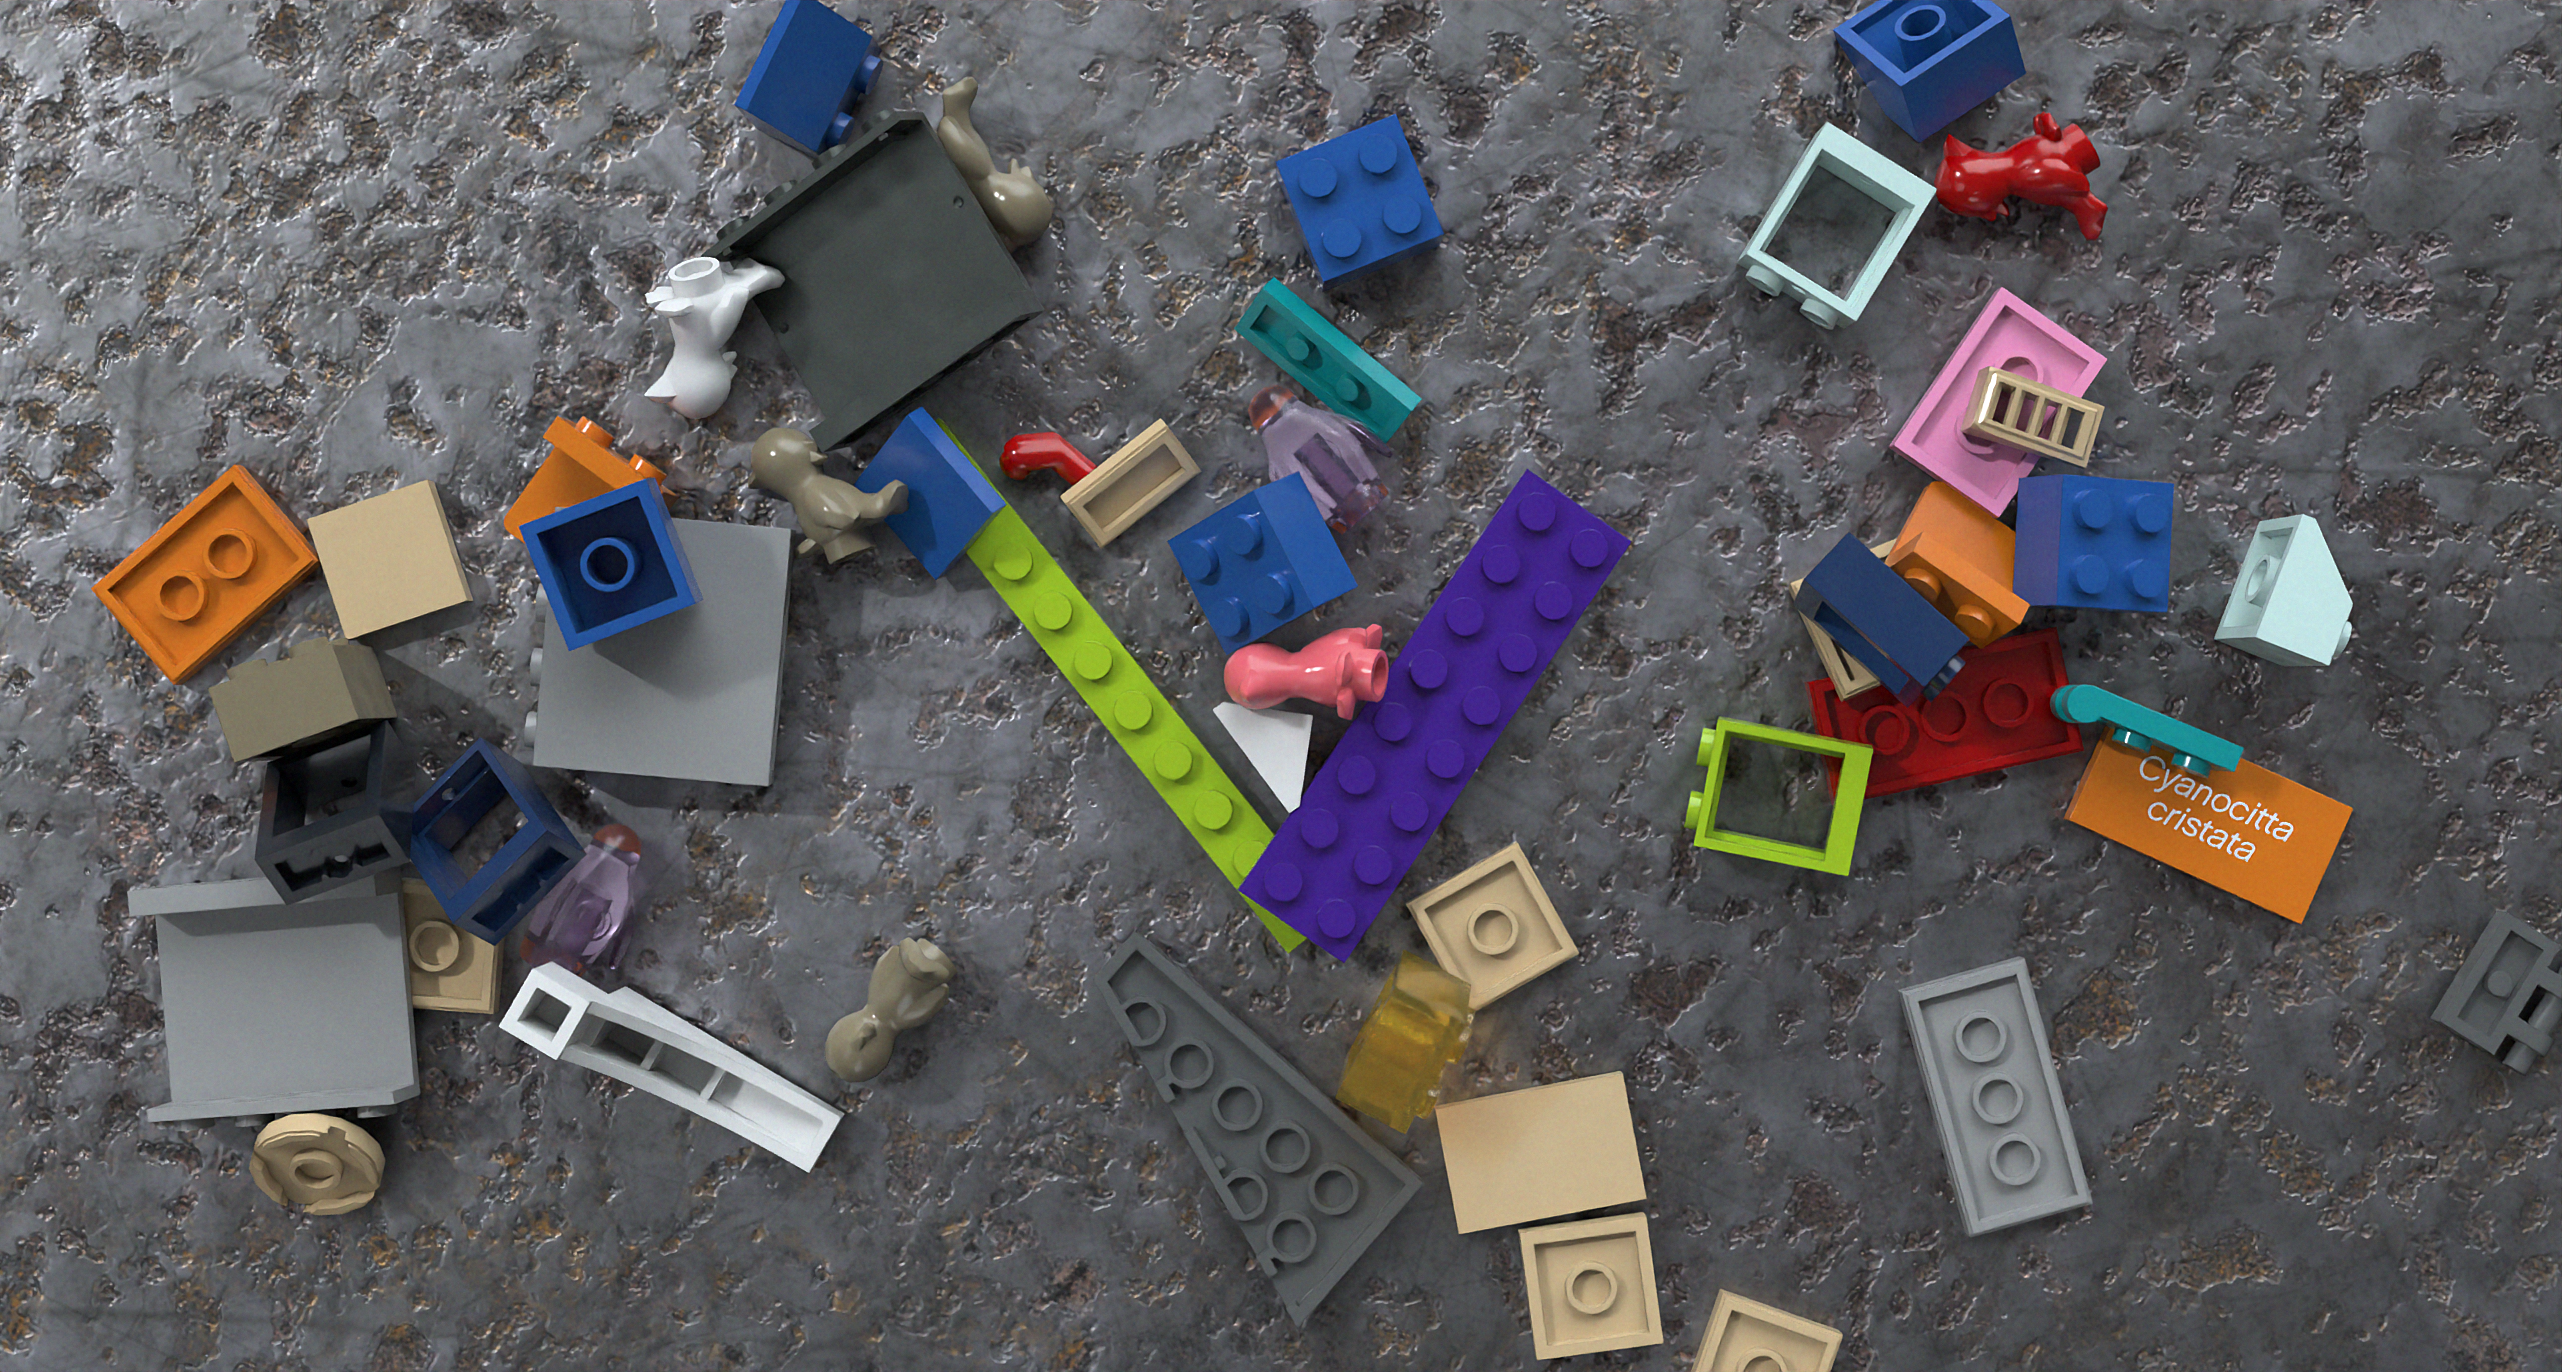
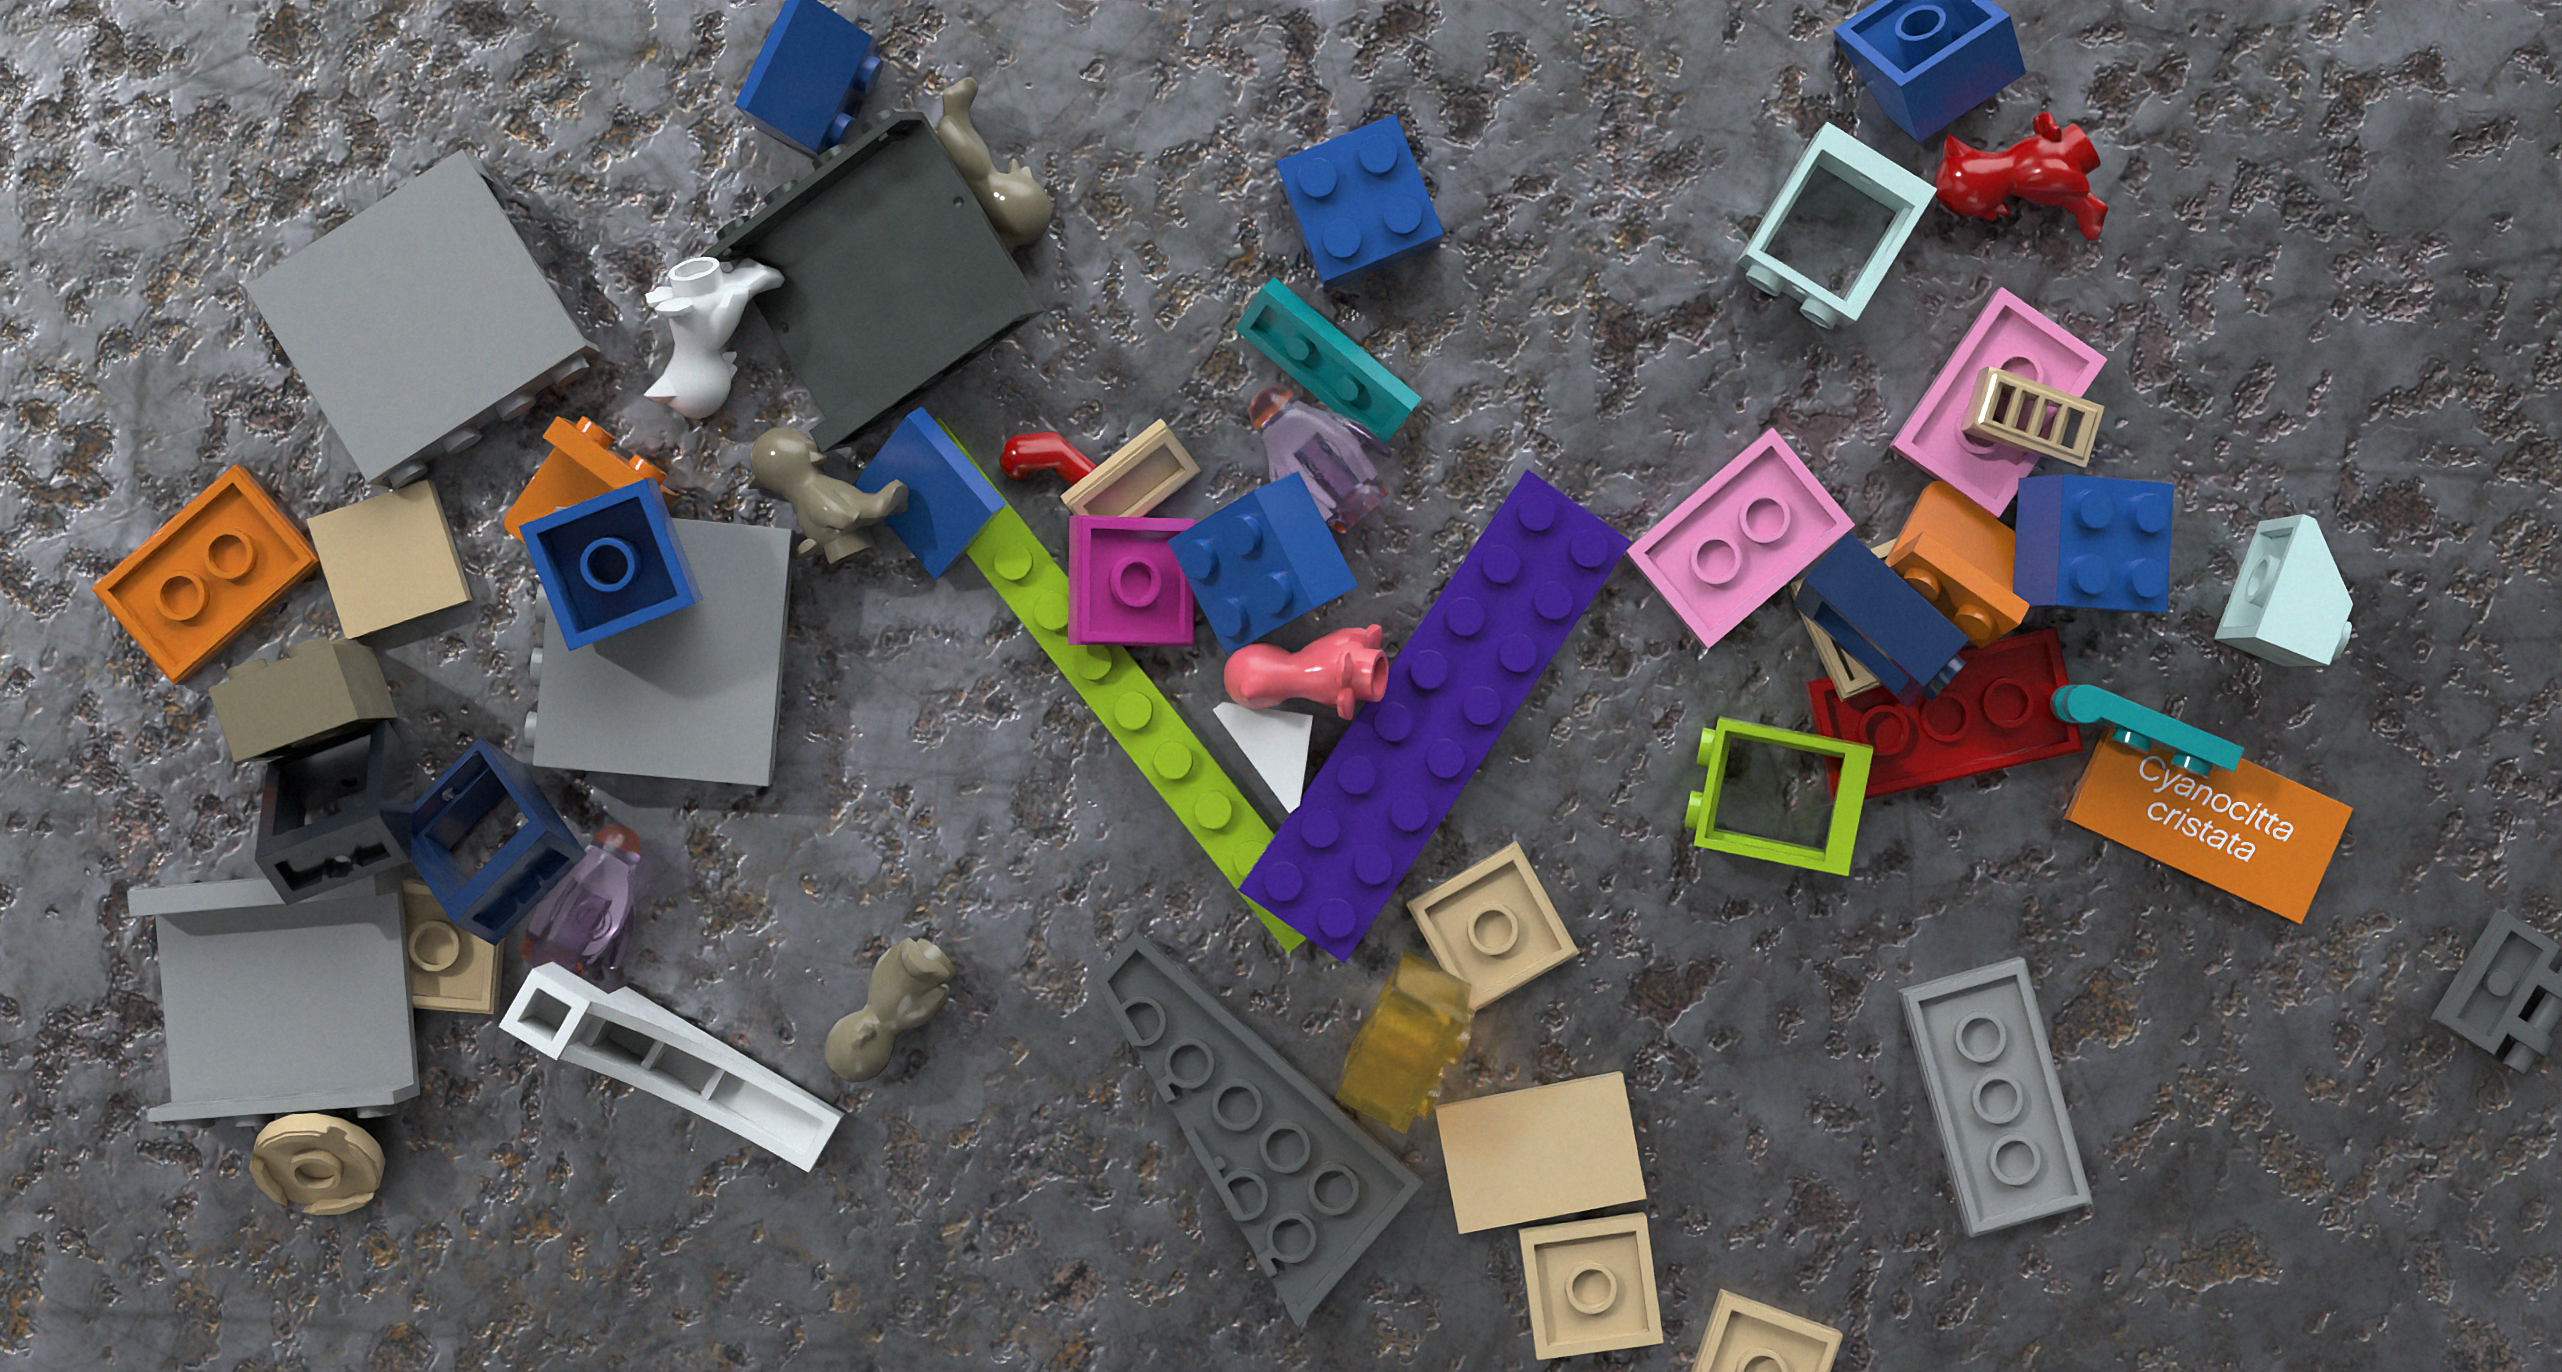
(421, 322): none -> light grey panel
(1128, 583): none -> dark pink tile
(1739, 538): none -> bright pink plate

